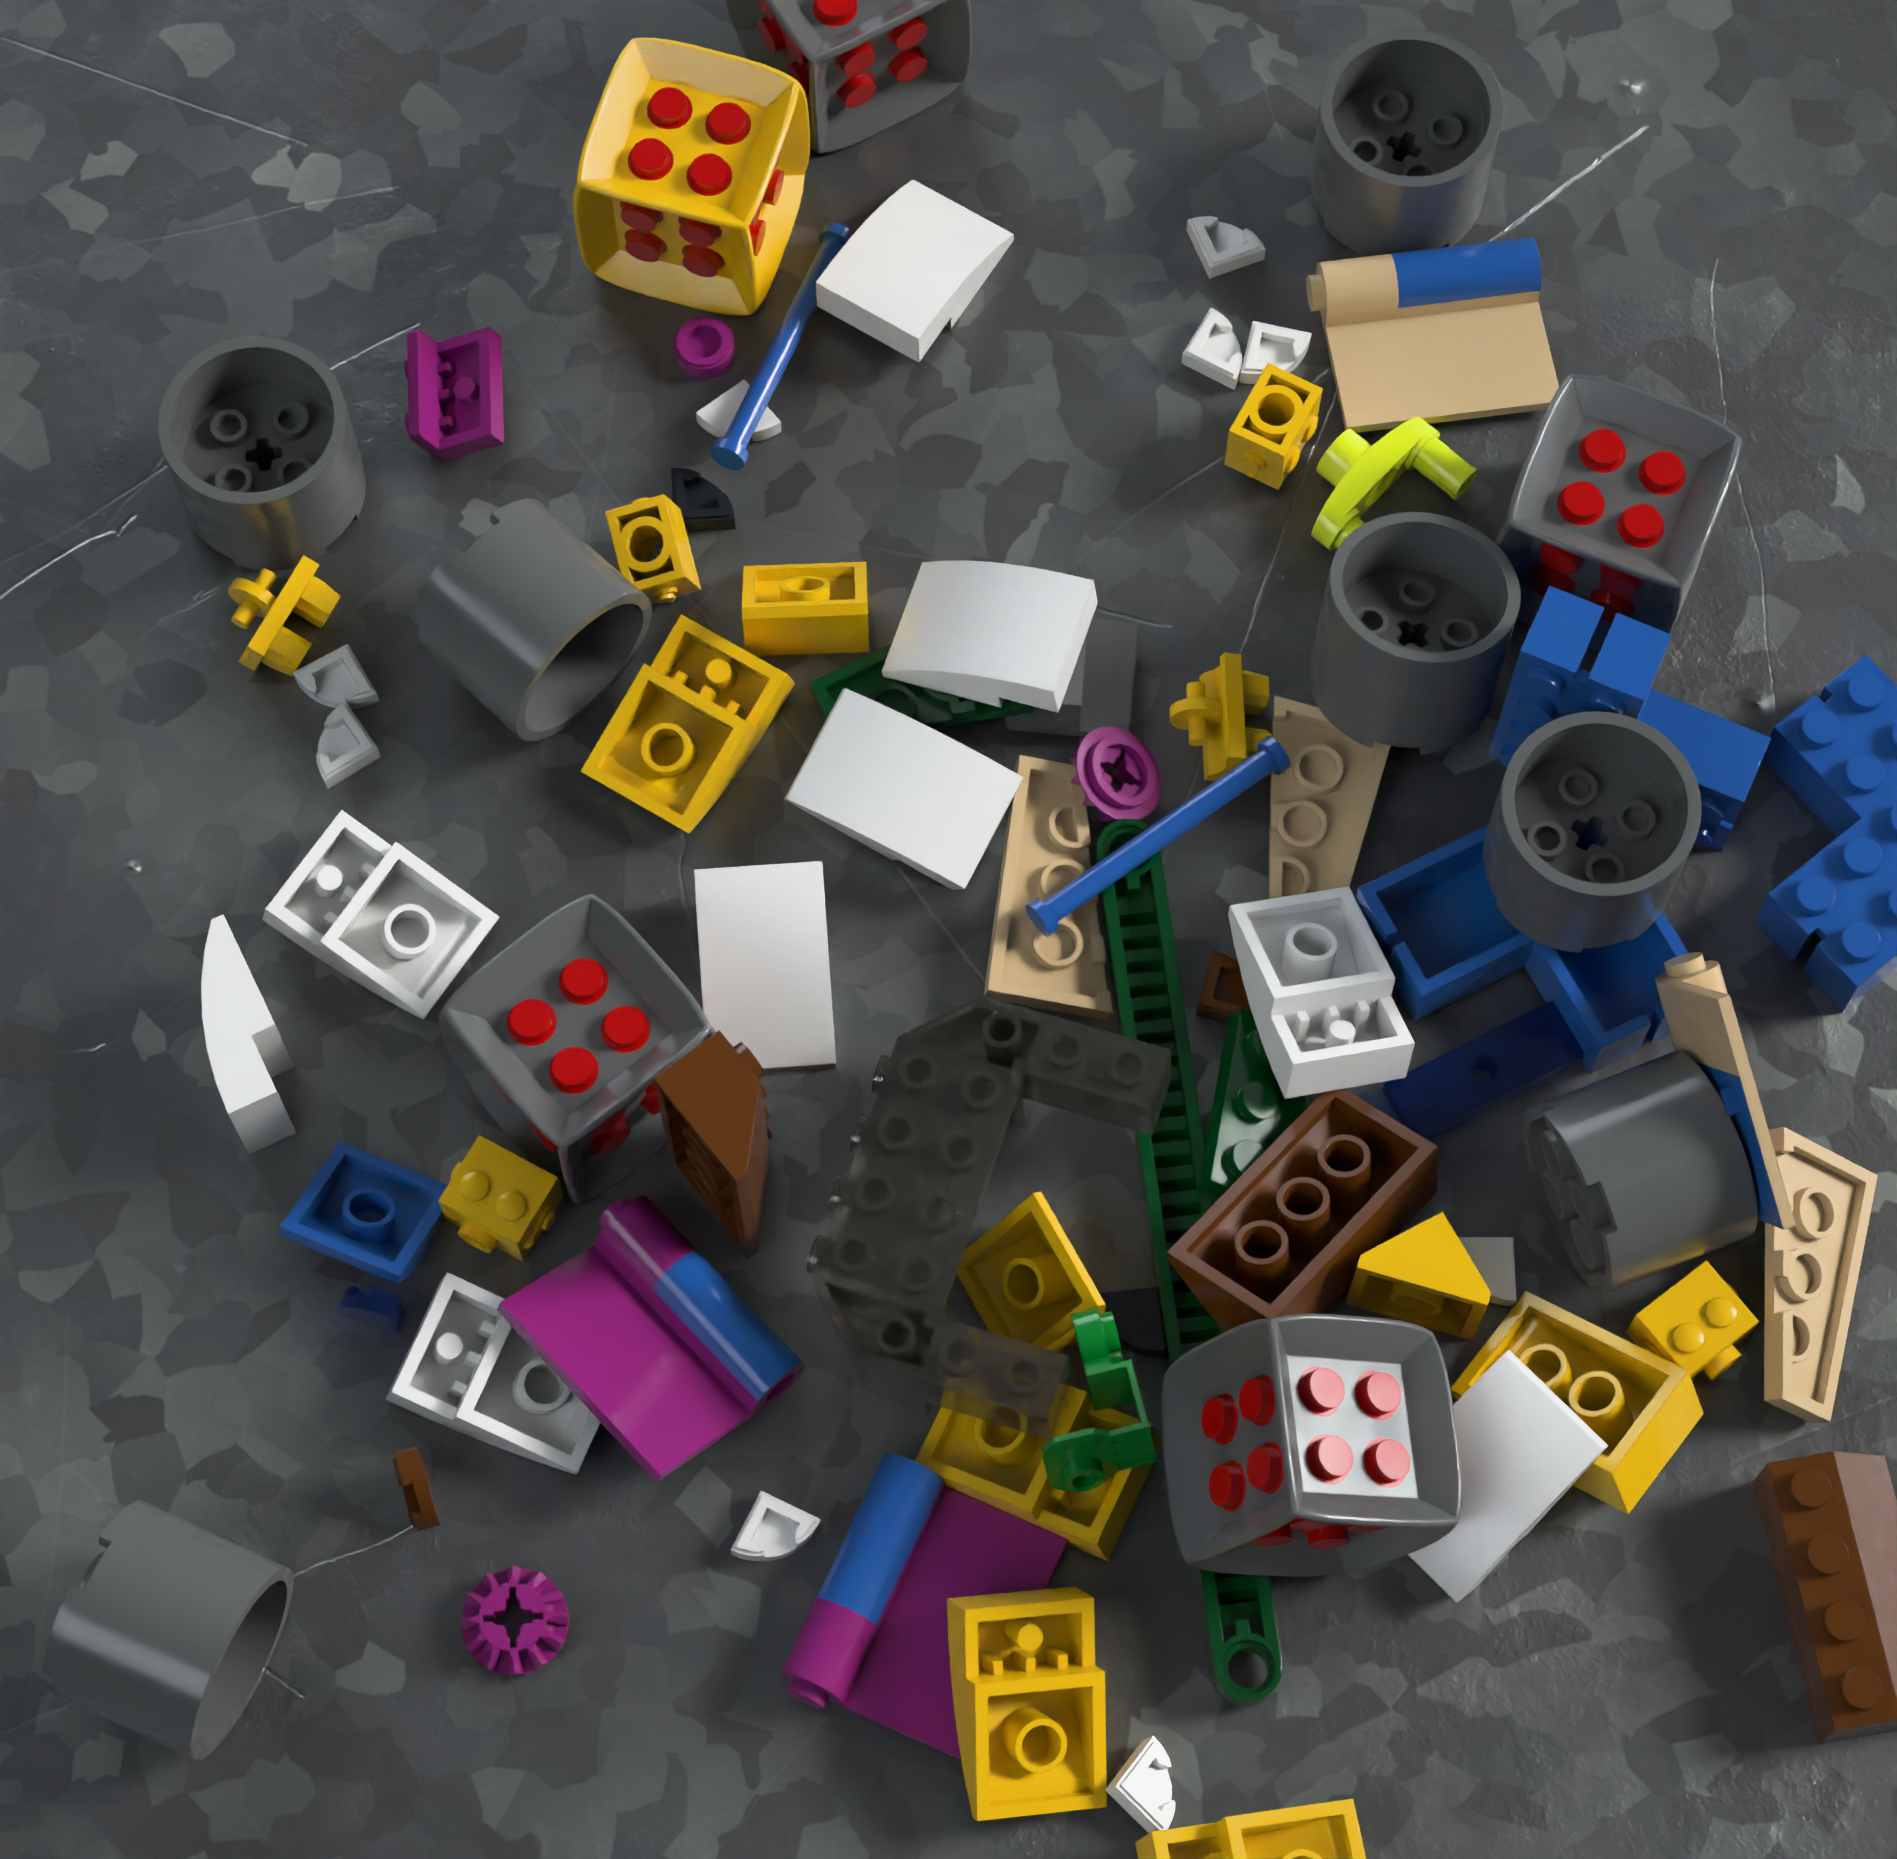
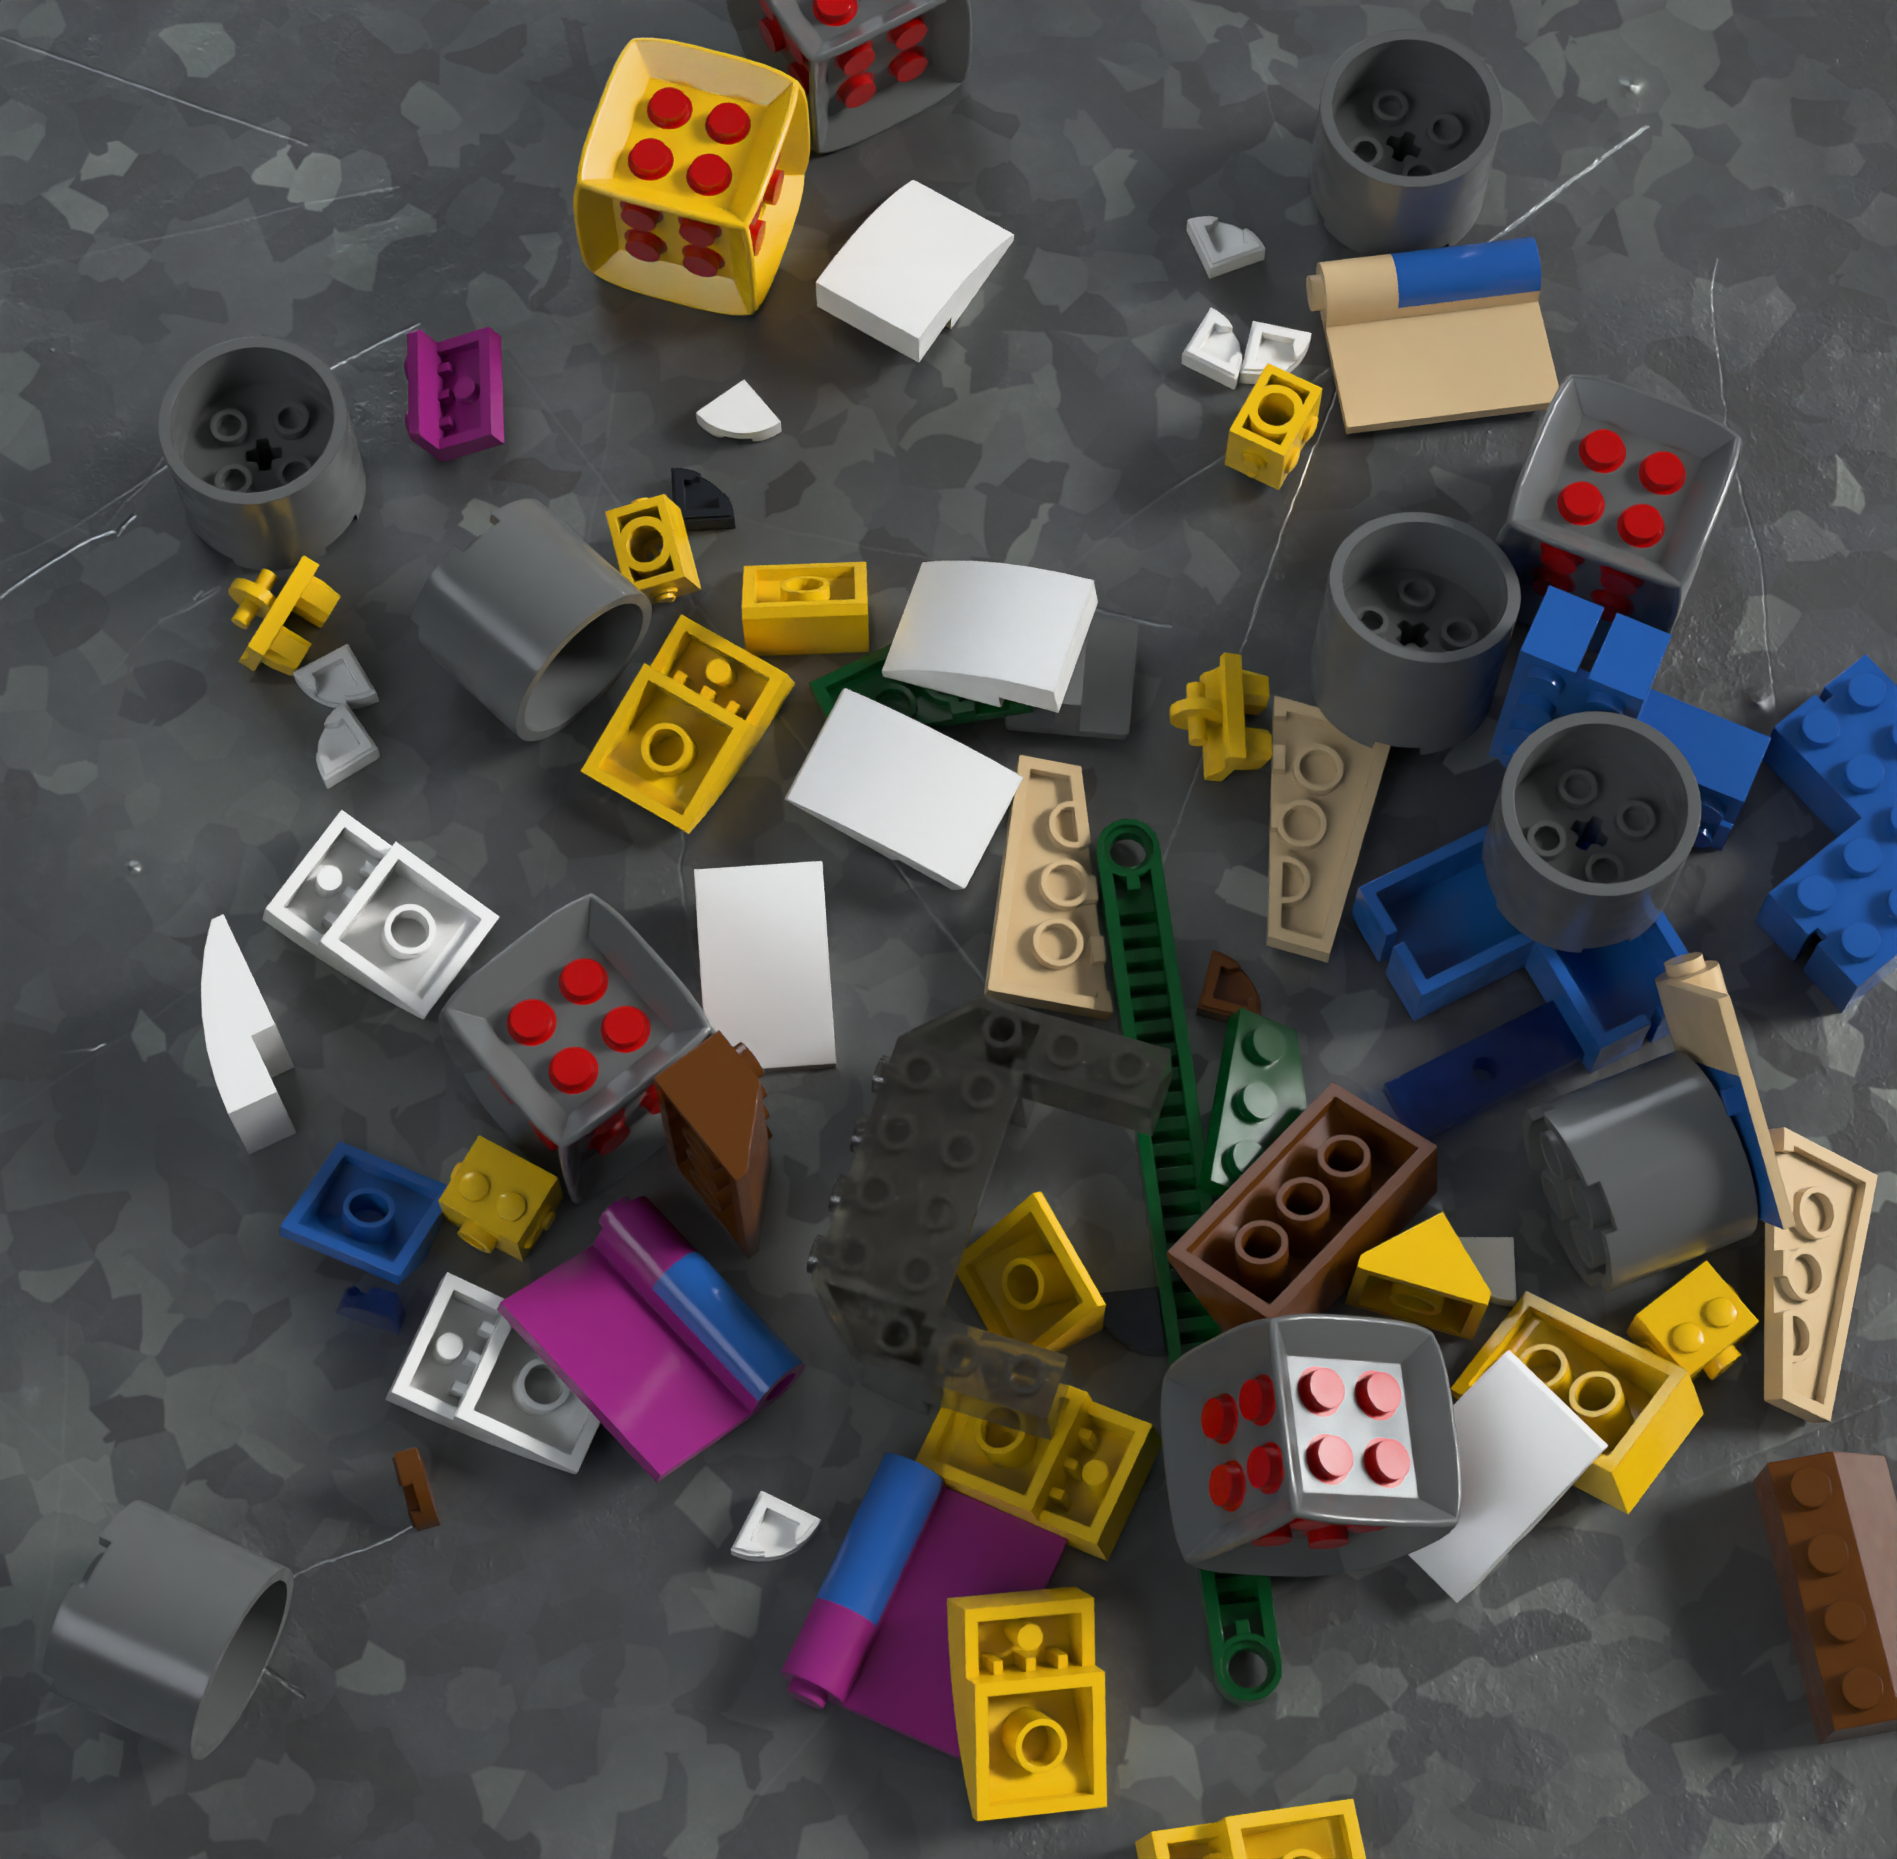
(537, 1640): magenta gear -> none
(704, 347): magenta tile -> none
(731, 449): blue bar -> none
(1094, 1455): green piece -> none
(1133, 768): magenta gear -> none
(1145, 1786): white tile -> none
(1268, 759): blue bar -> none
(1320, 992): white slope -> none
(1366, 471): neon yellow connector -> none

